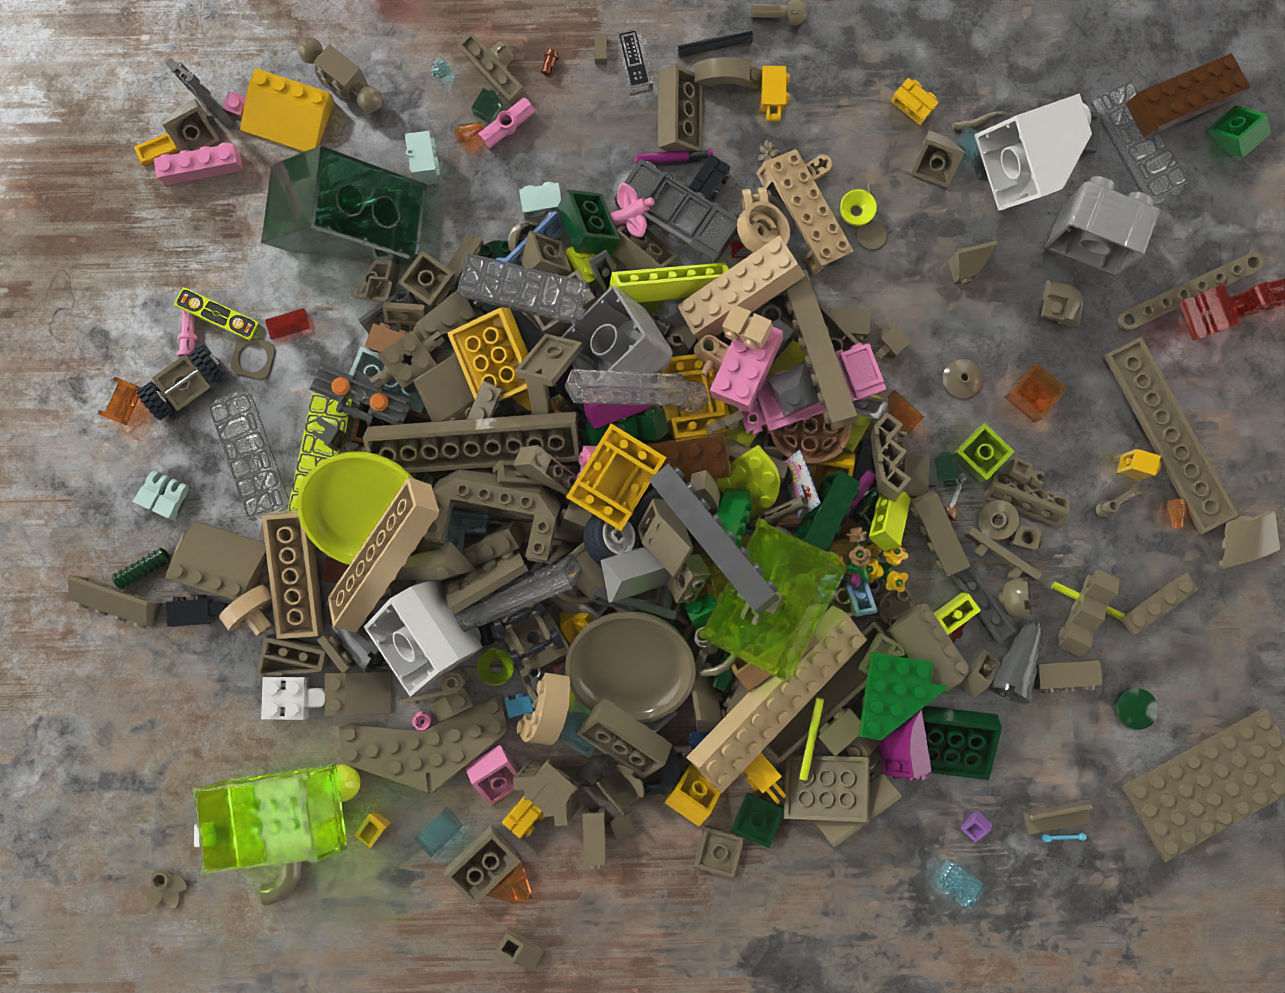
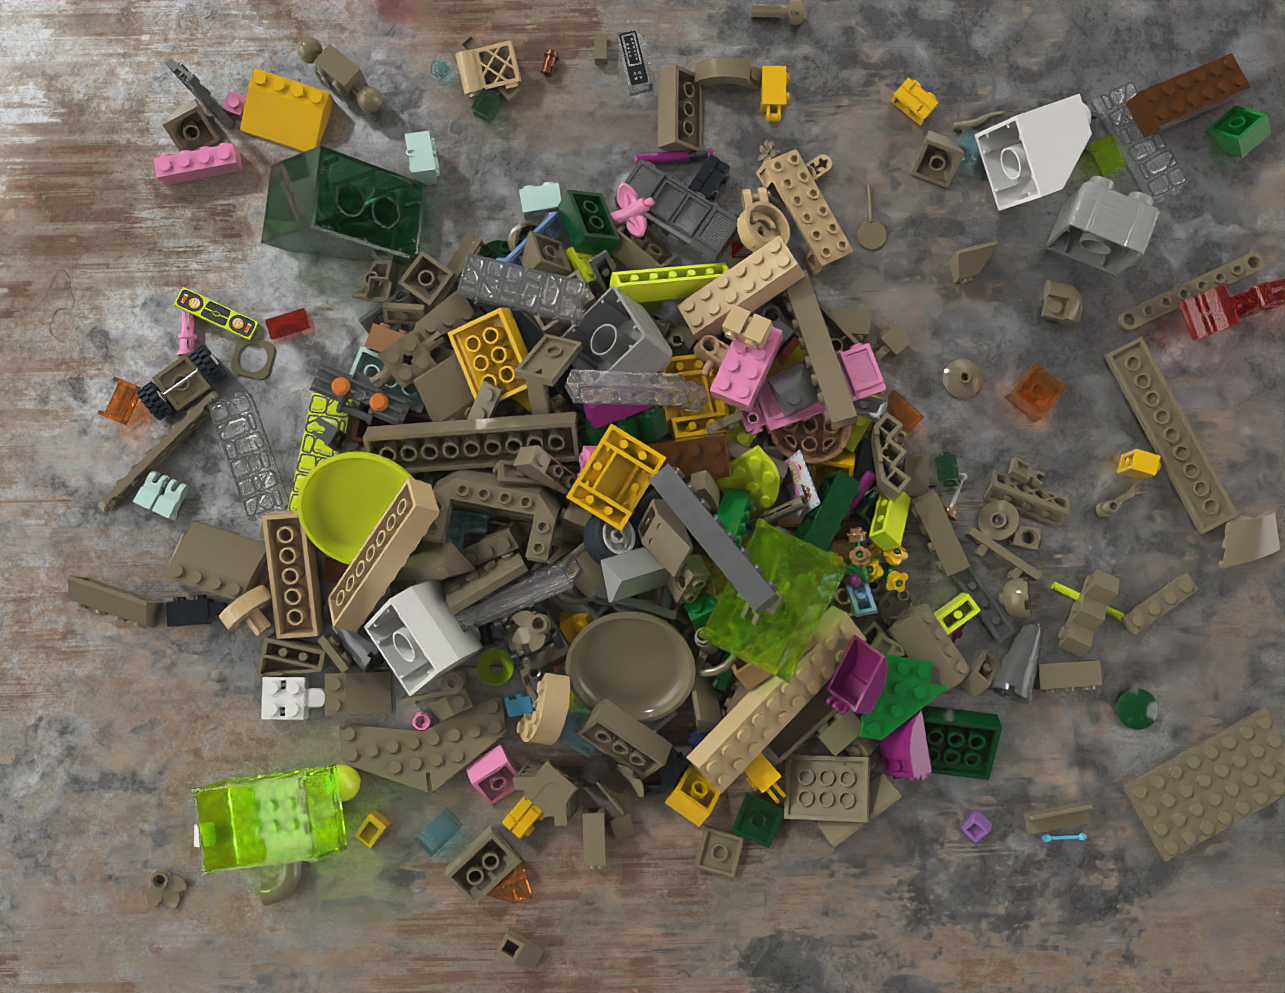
(141, 568): dark green piece -> none
(155, 148): yellow tile -> none
(155, 456): none -> dark tan plate
(467, 132): clear orange cone -> none
(472, 70): none -> tan piece
(516, 114): bright pink piece -> none
(529, 631): none -> dark tan plate
(715, 43): black axle -> none
(788, 351): none -> clear red tile
(811, 738): neon yellow bar -> none
(858, 678): none -> magenta piece
(861, 199): neon yellow piece -> none
(960, 883): clear light blue brick -> none
(983, 453): lime brick -> none
(1106, 154): none -> clear neon green piece
(1176, 511): clear orange cone -> none

